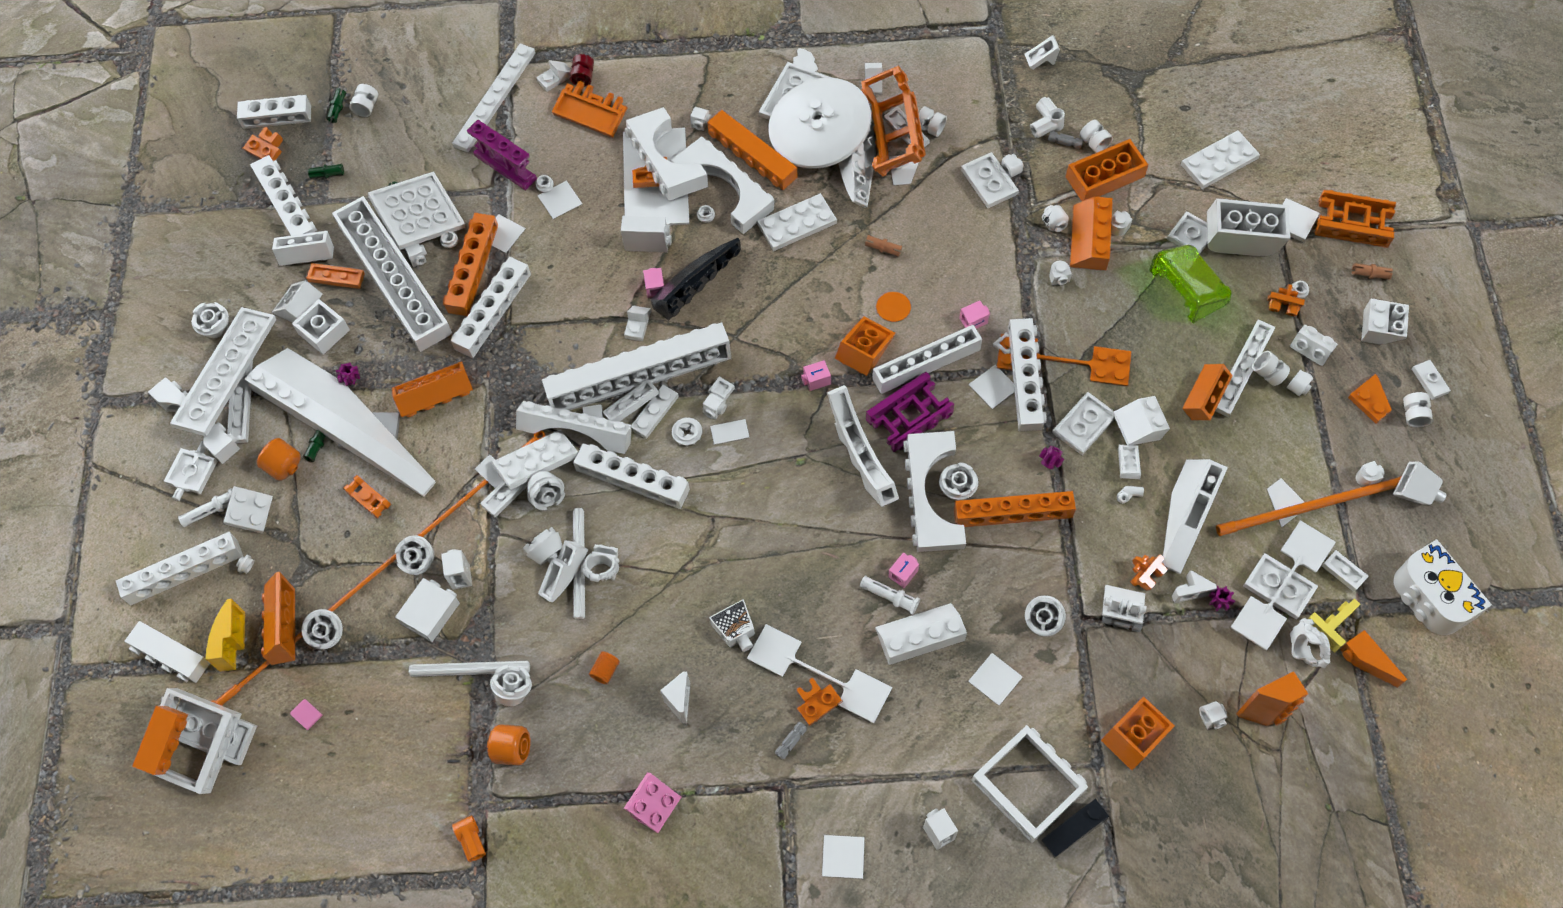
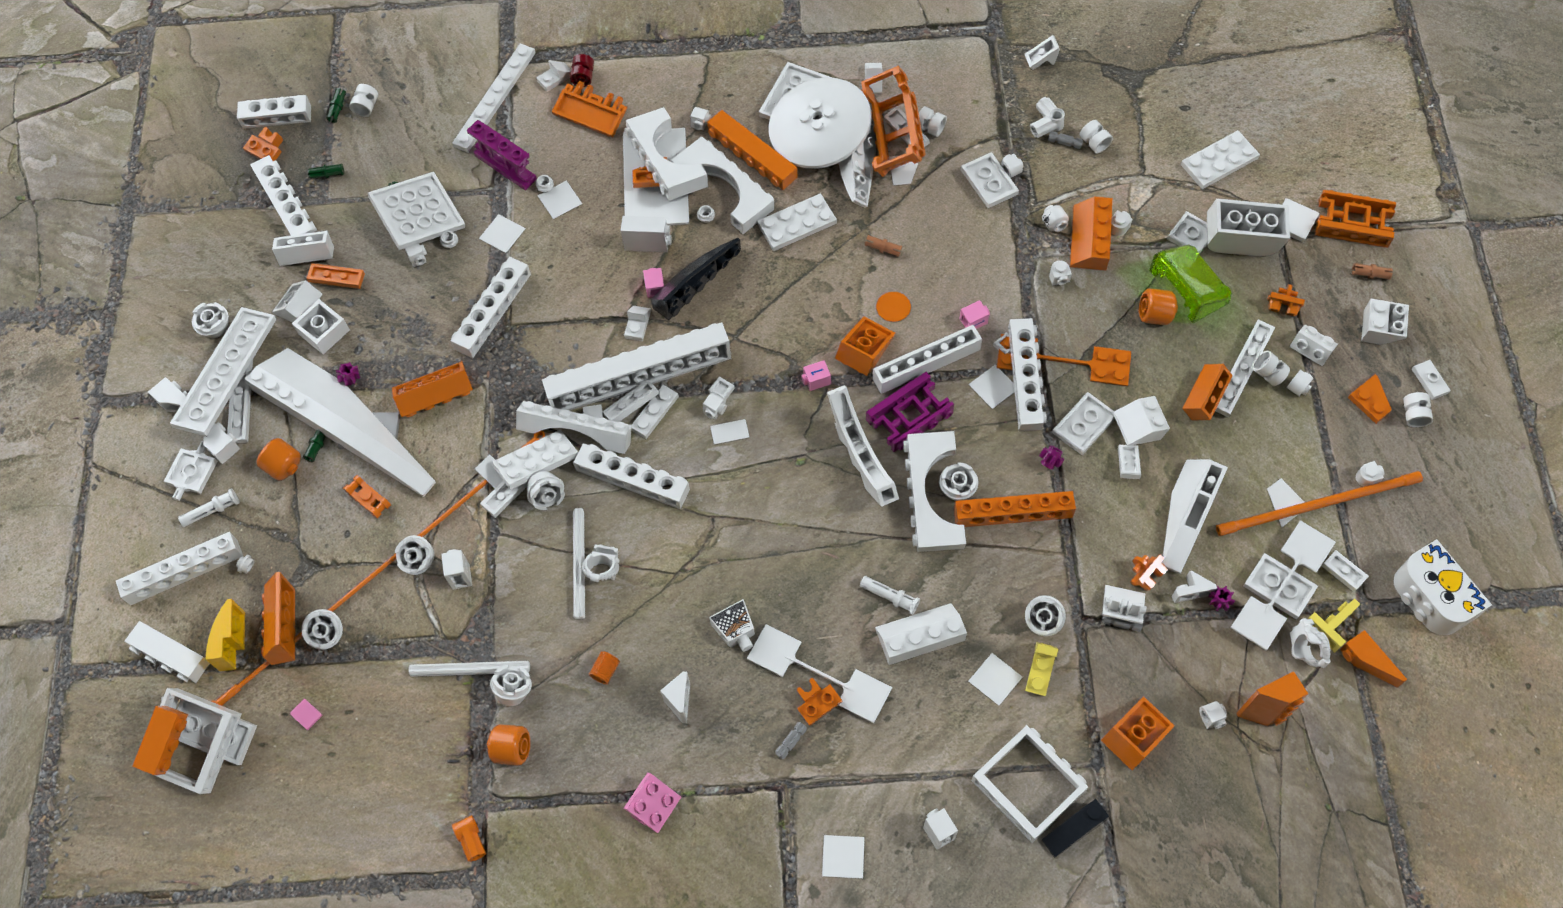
(247, 510): white plate -> none
(392, 274): white brick -> none
(428, 609): white brick -> none
(462, 304): orange brick -> none
(544, 546): white cone -> none
(562, 570): white slope -> none
(685, 424): white gear -> none
(805, 59): white sticker -> none
(904, 570): bright pink brick -> none
(1041, 668): none -> light yellow bracket
(1106, 170): orange brick -> none
(1129, 491): white arm -> none
(1157, 306): none -> orange head
(1303, 287): white plate -> none
(1420, 485): white torso -> none

